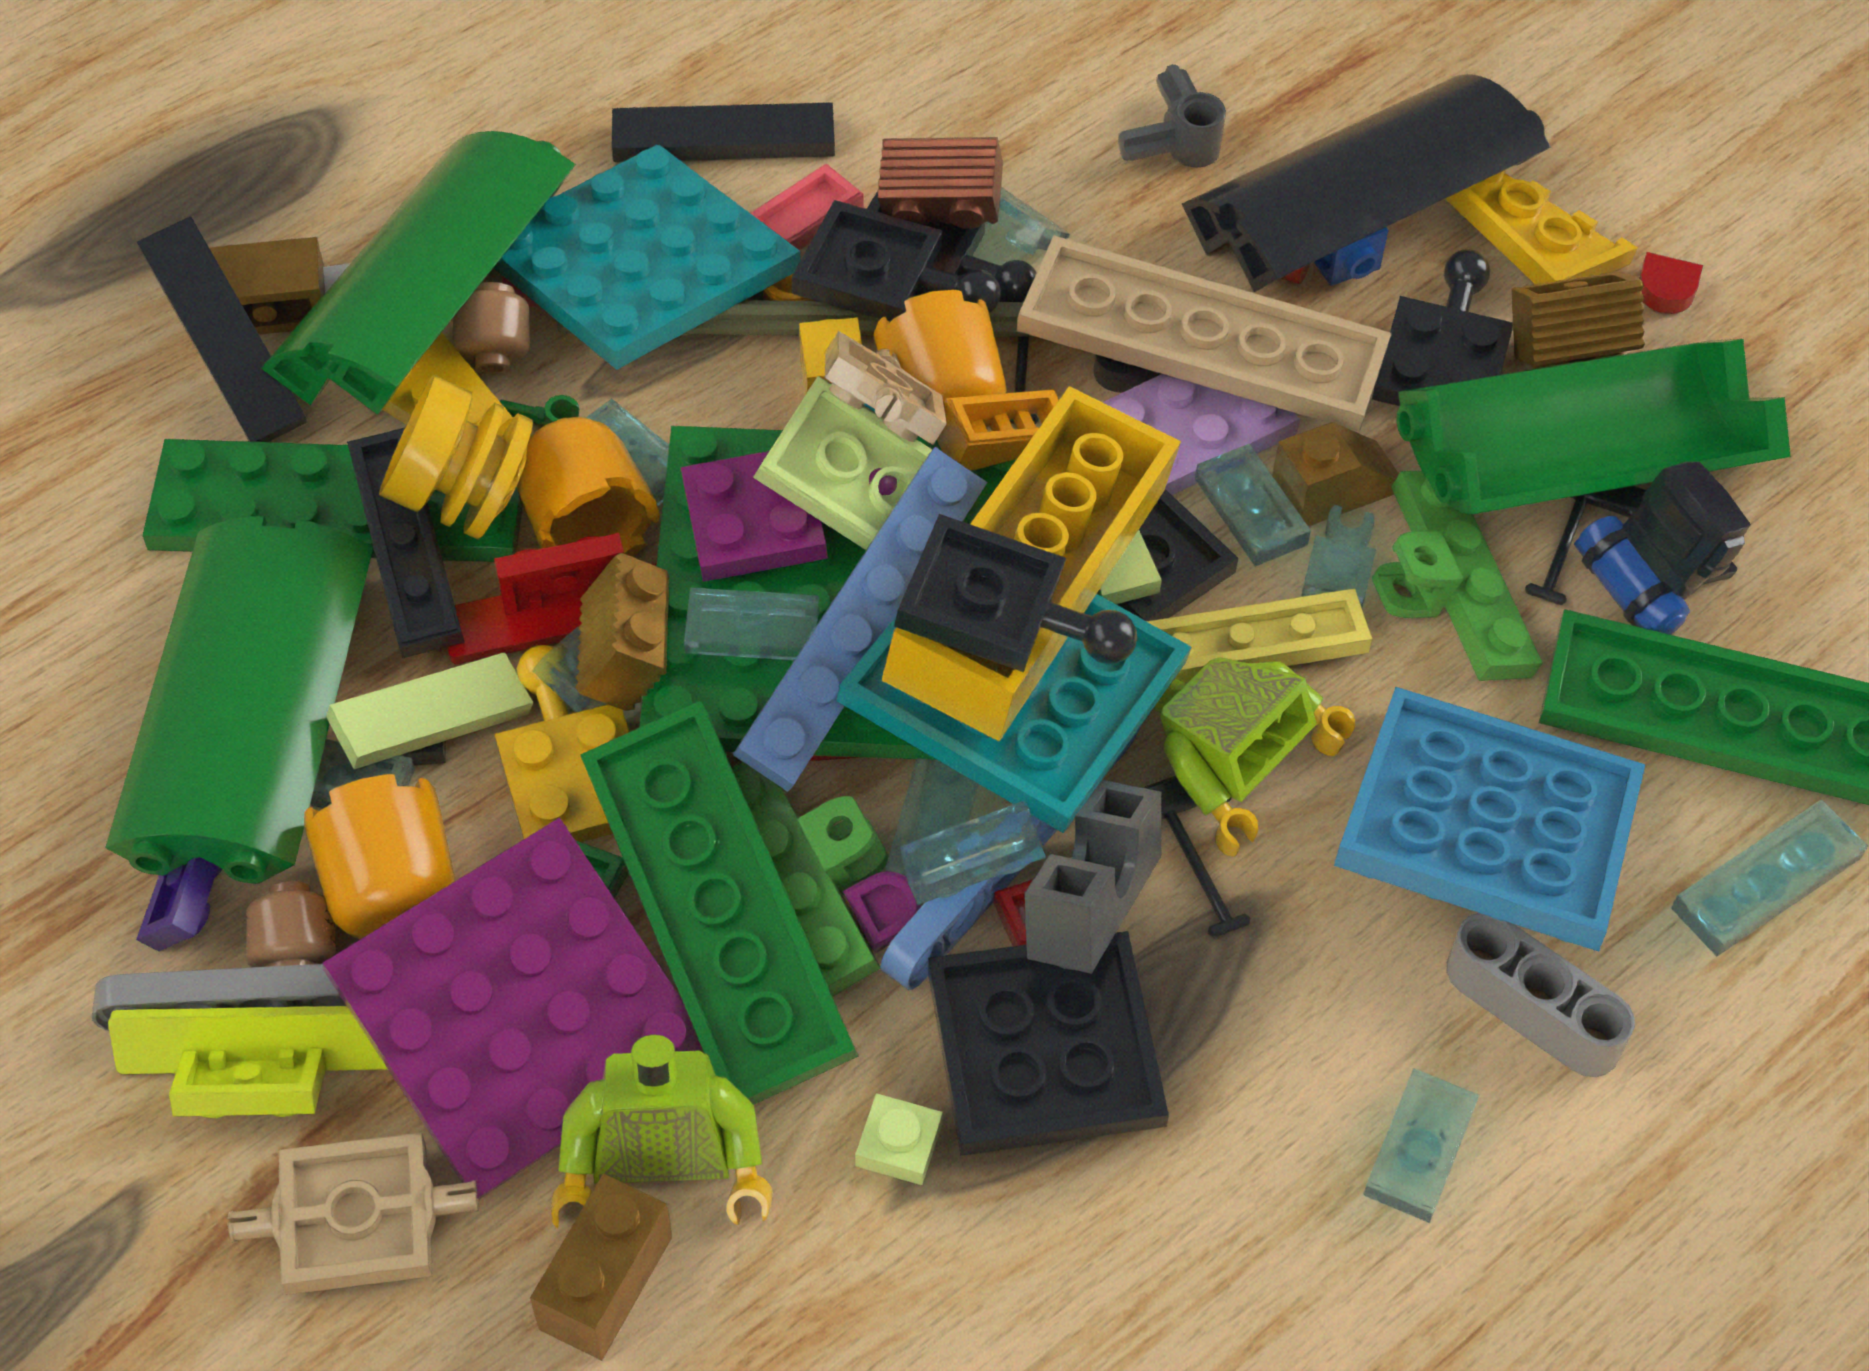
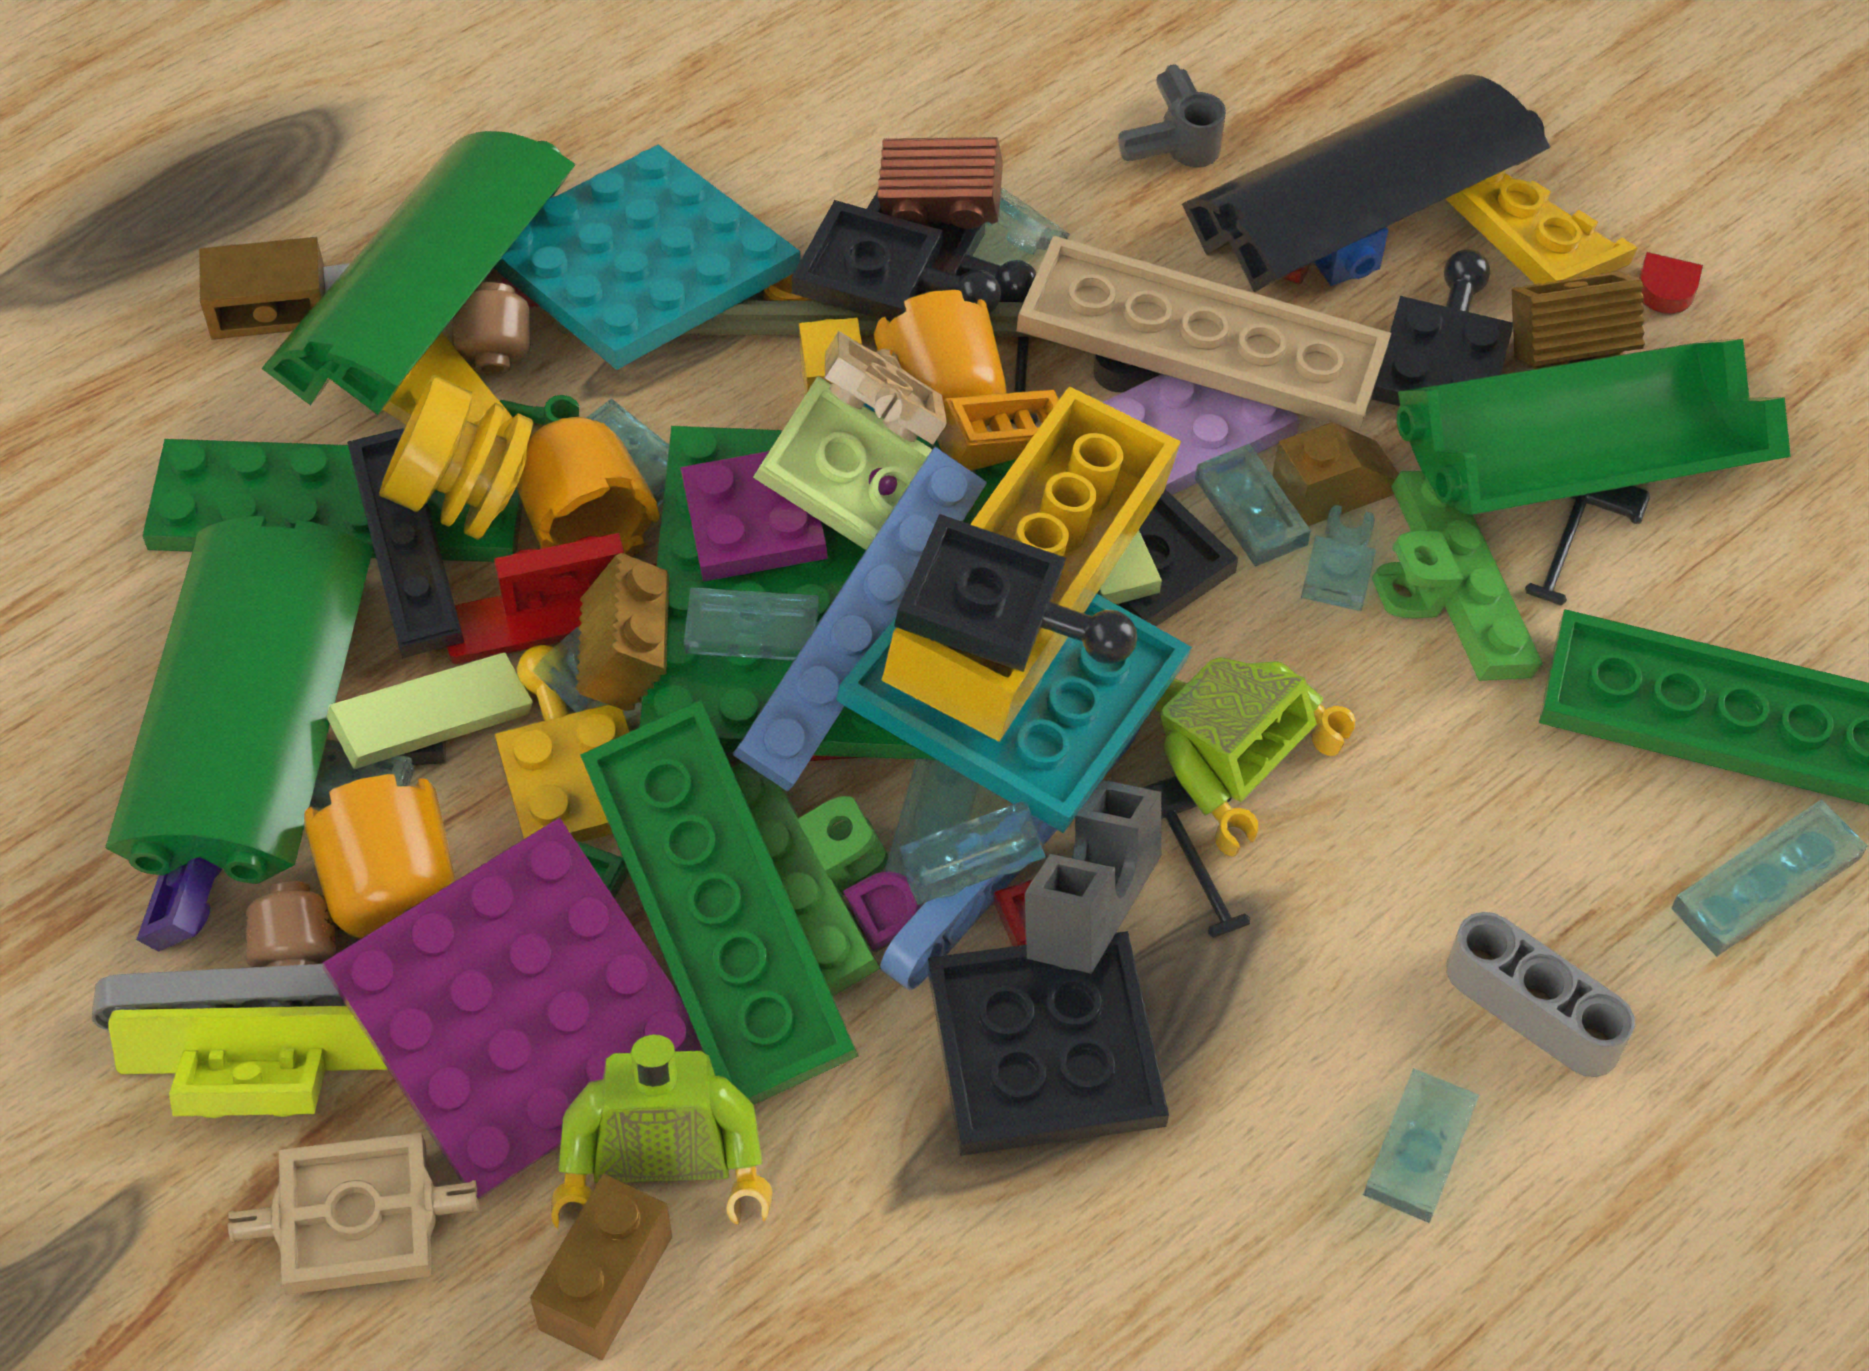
(220, 331): black tile -> none
(725, 131): black tile -> none
(803, 206): coral tile -> none
(899, 1139): yellowish green plate -> none
(1281, 631): light yellow plate -> none
(1493, 818): dark azure plate -> none
(1668, 548): black piece -> none

